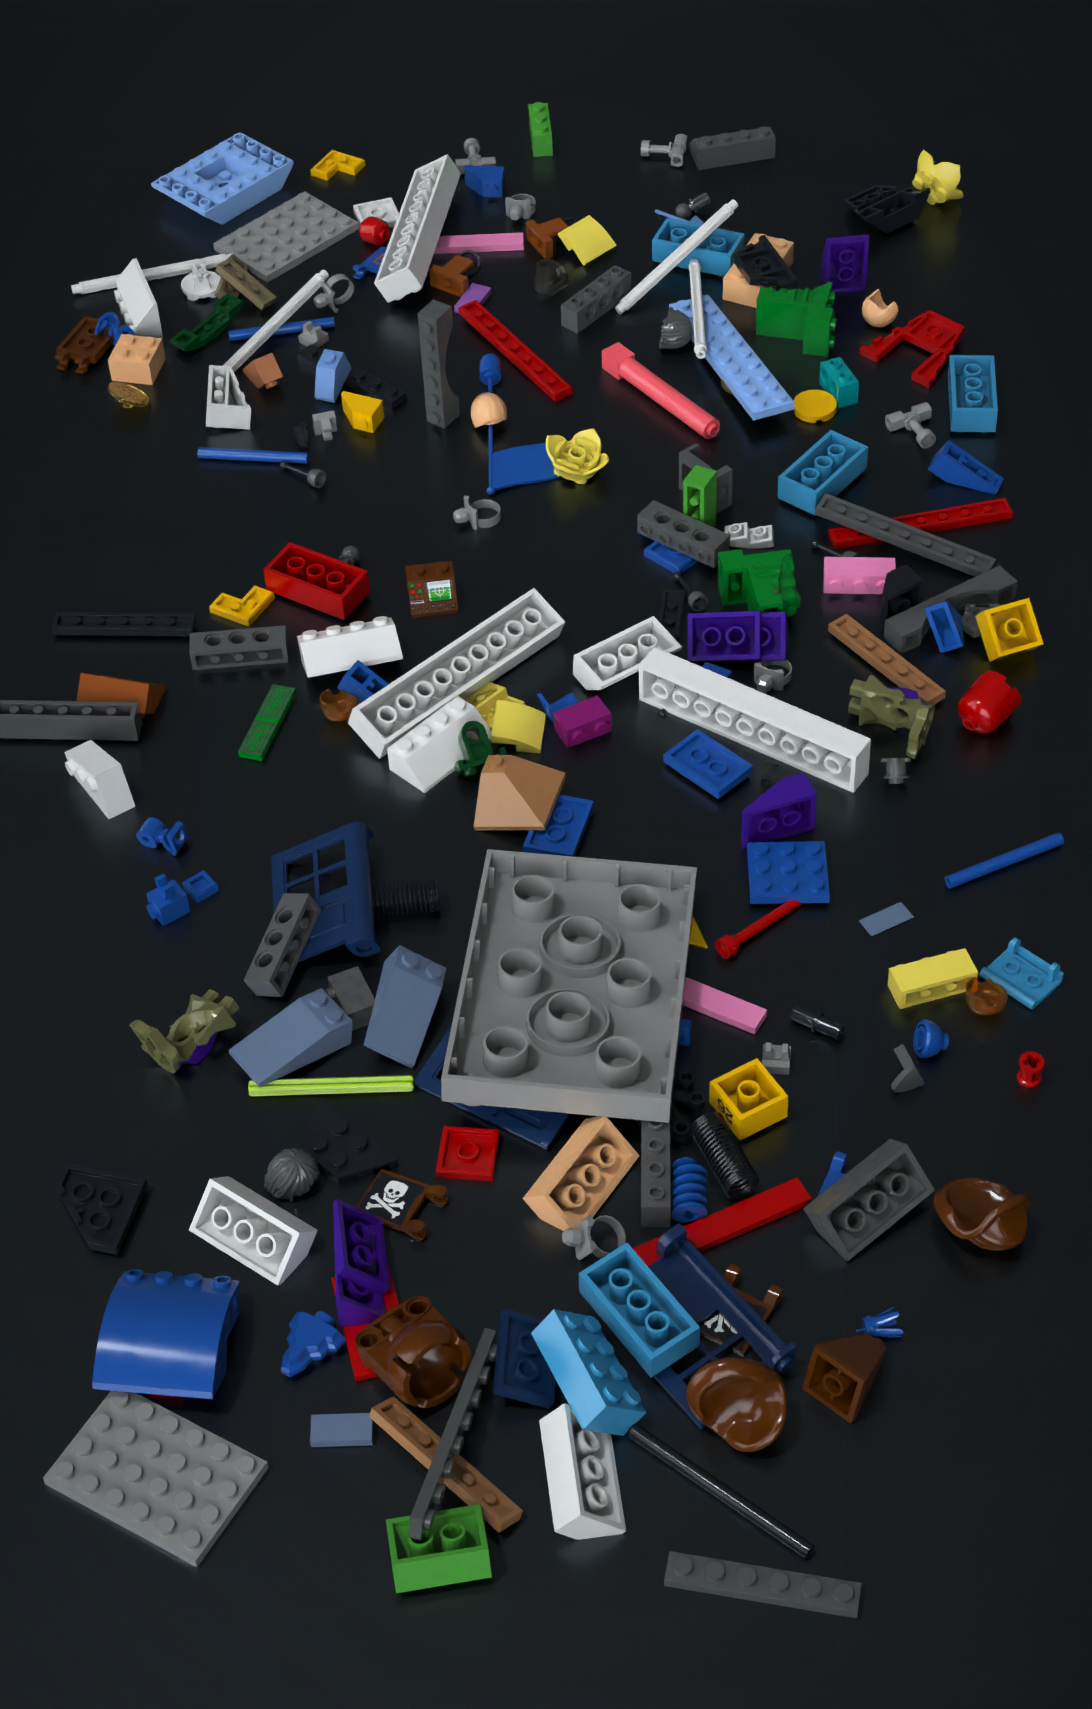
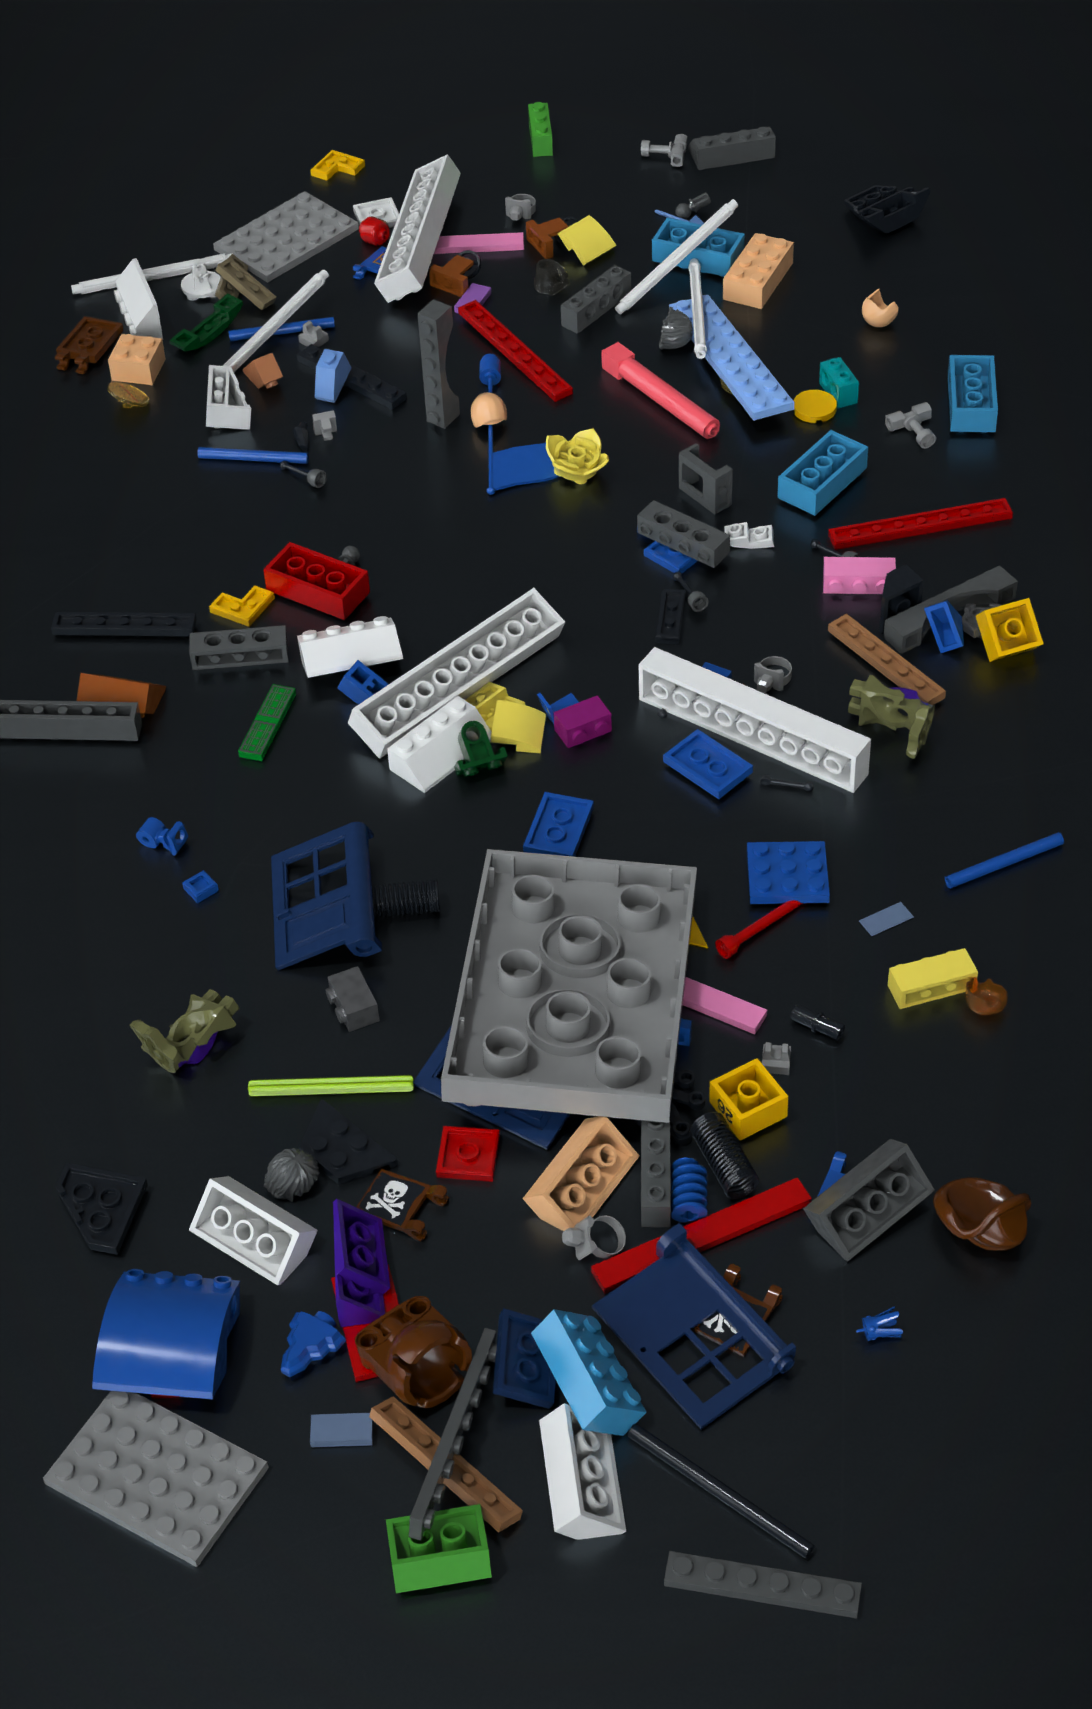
(100, 777): white wedge -> none
(111, 321): blue leg -> none
(167, 901): blue brick -> none
(227, 178): light blue slope -> none
(282, 945): dark grey brick -> none
(294, 1038): sand blue slope -> none
(327, 298): light grey piece -> none
(337, 706): clear orange hair -> none
(362, 411): yellow slope -> none
(404, 1005): sand blue slope -> none
(431, 589): reddish brown slope -> none
(470, 513): light grey piece -> none
(472, 149): light grey bar -> none
(486, 180): blue slope -> none
(516, 794): medium nougat slope -> none
(621, 654): white slope -> none
(639, 1309): dark azure brick -> none
(700, 495): bright green brick -> none
(738, 636): dark purple slope -> none
(739, 1402): reddish brown piece -> none
(759, 580): green brick -> none
(763, 265): black wing -> none
(780, 811): dark purple slope -> none
(798, 316): green brick -> none
(844, 1372): reddish brown slope -> none
(845, 263): dark purple slope -> none
(895, 769): dark grey brick -> none
(904, 536): dark grey plate -> none
(909, 1077): dark grey tile -> none
(926, 331): red wing -> none
(929, 1039): blue brick -> none
(940, 178): light yellow brick -> none
(962, 469): blue slope -> none
(988, 703): red cylinder -> none
(1023, 974): dark azure piece -> none
(1035, 1065): red bush -> none

